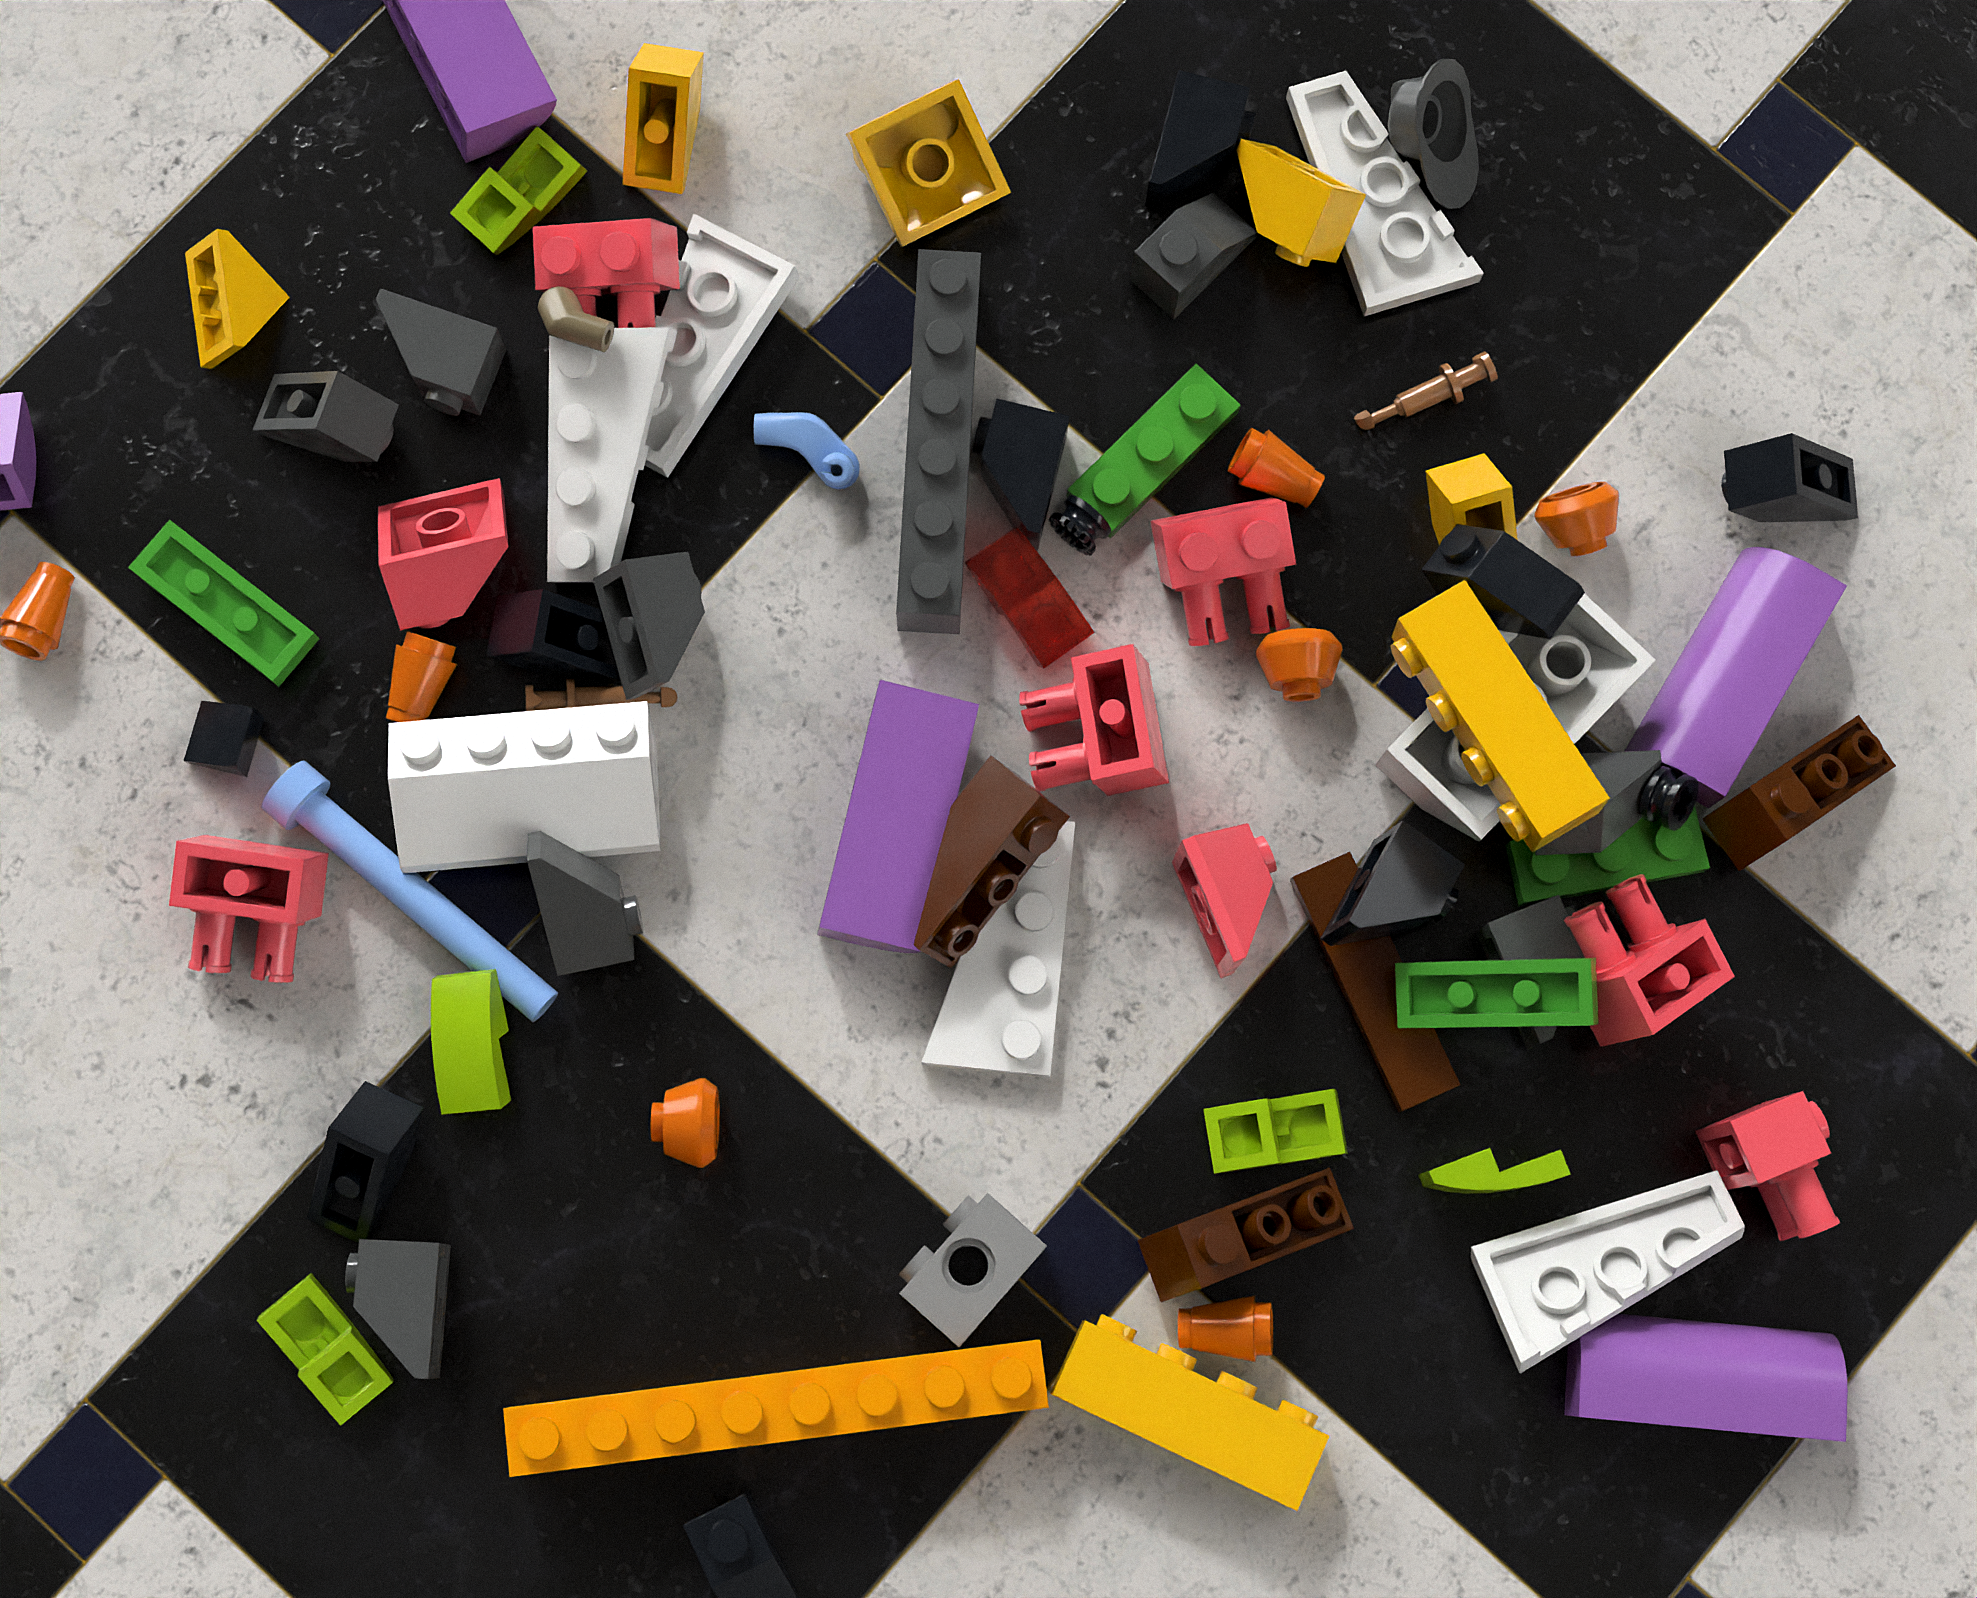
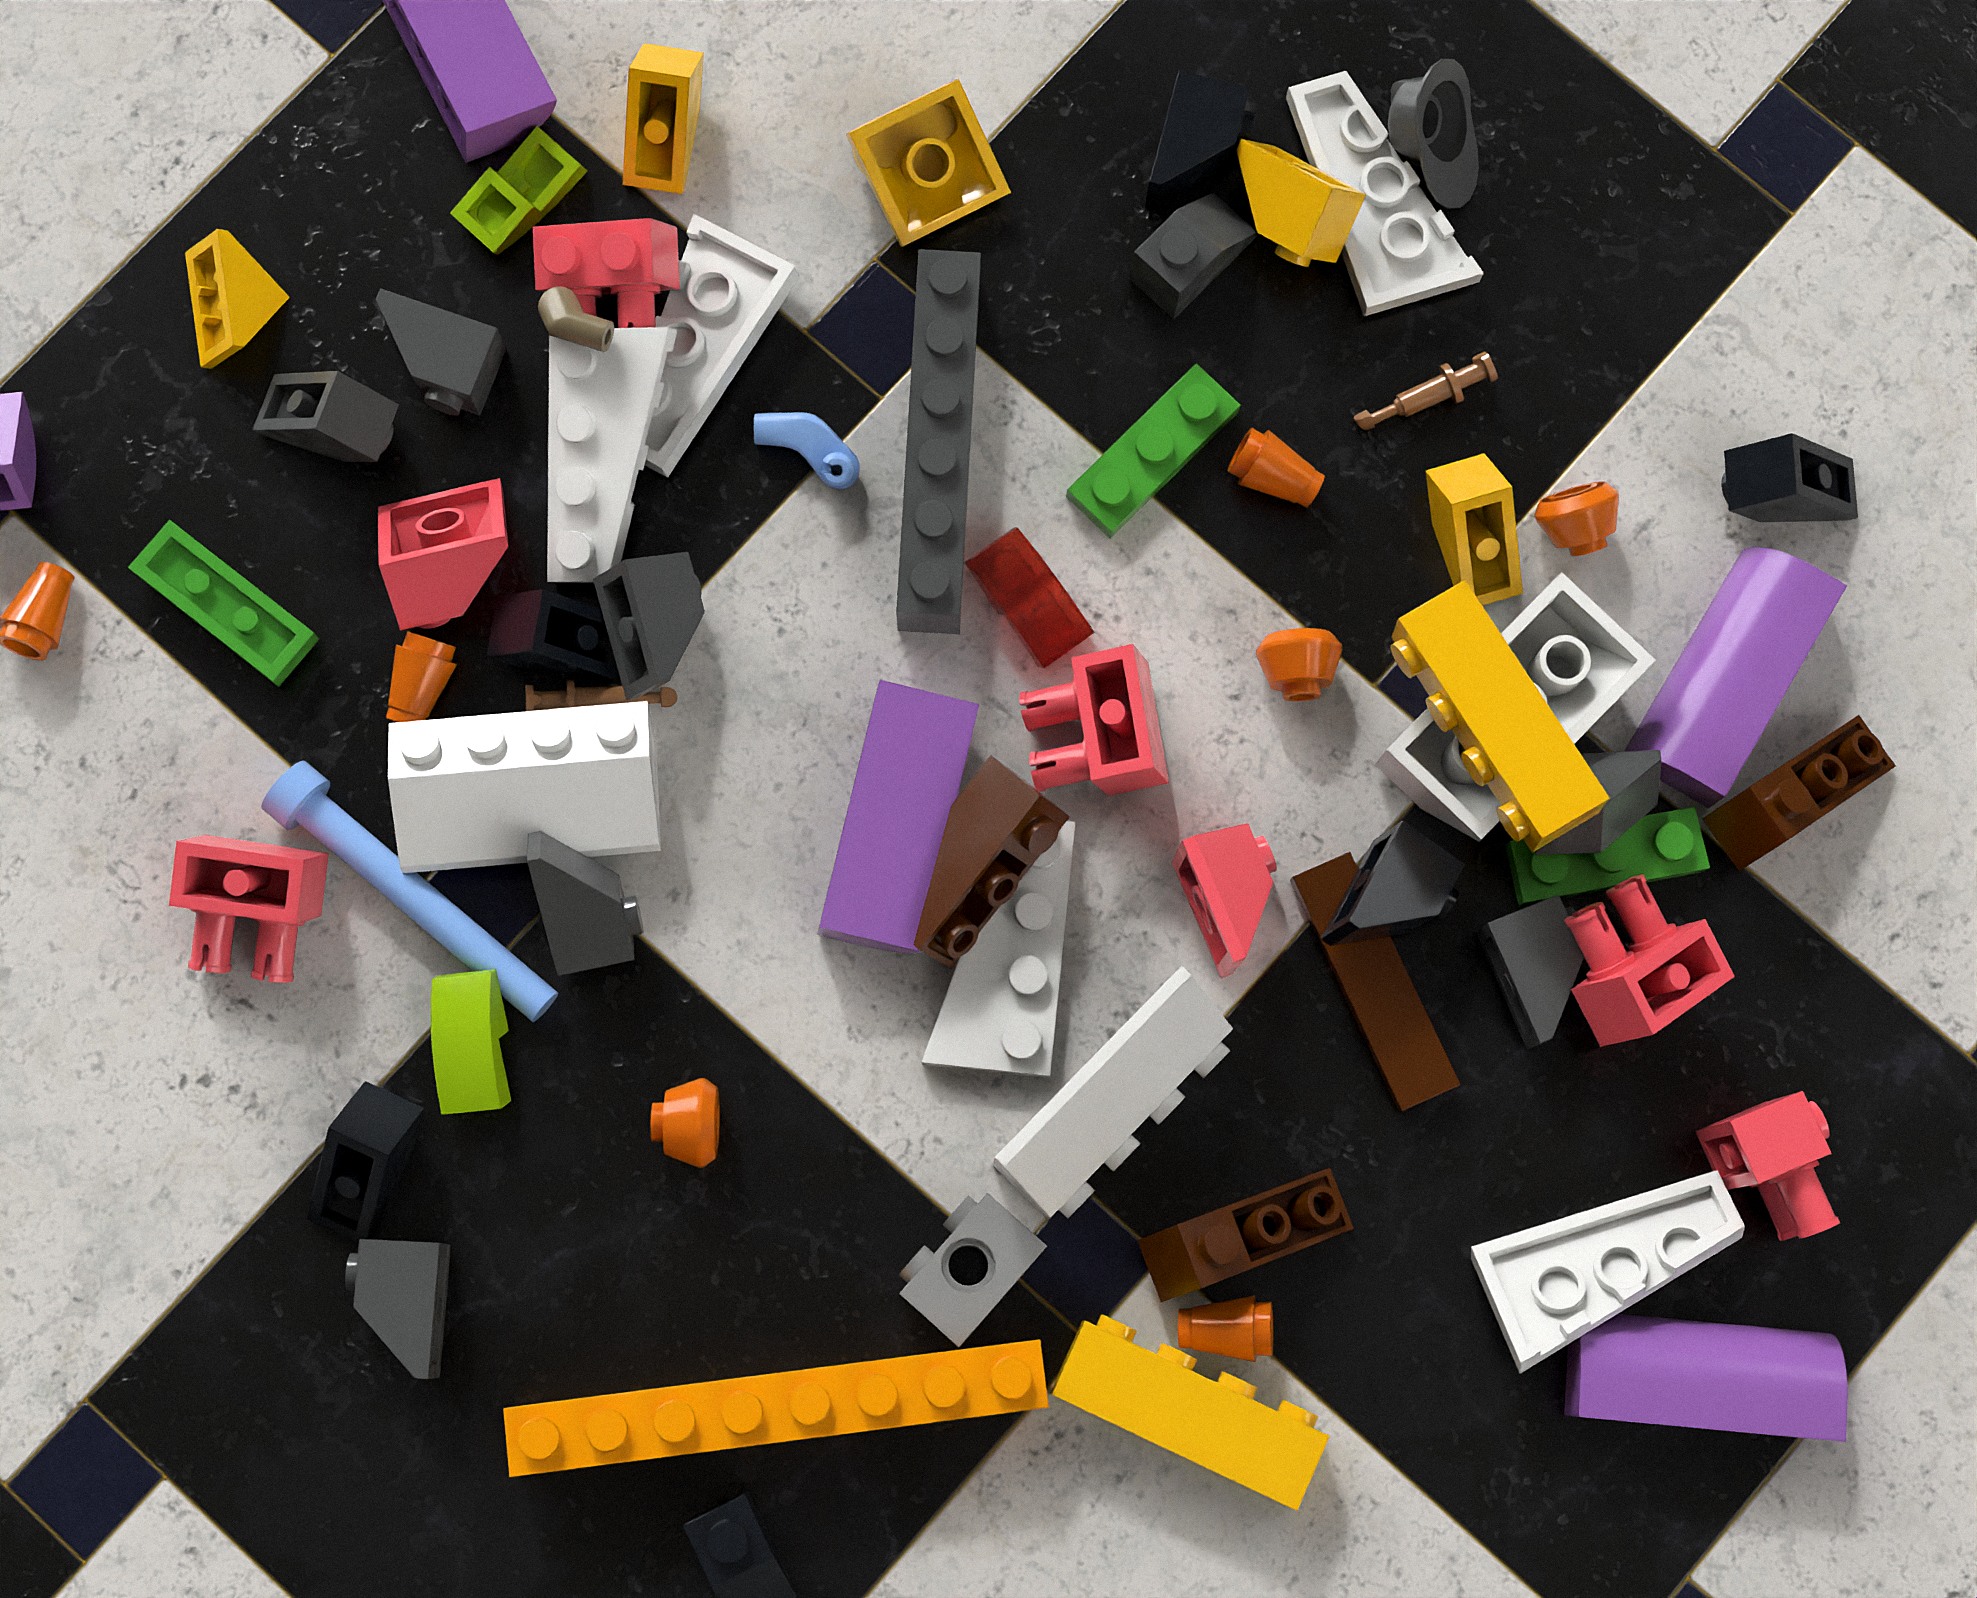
(224, 737): black slope -> none
(326, 1349): lime slope -> none
(1021, 461): black slope -> none
(1081, 524): black bush -> none
(1114, 1095): none -> white slope
(1221, 543): coral brick -> none
(1275, 1131): lime slope -> none
(1481, 1175): lime slope -> none
(1497, 993): bright green plate -> none
(1509, 580): black slope -> none
(1669, 798): black bush -> none

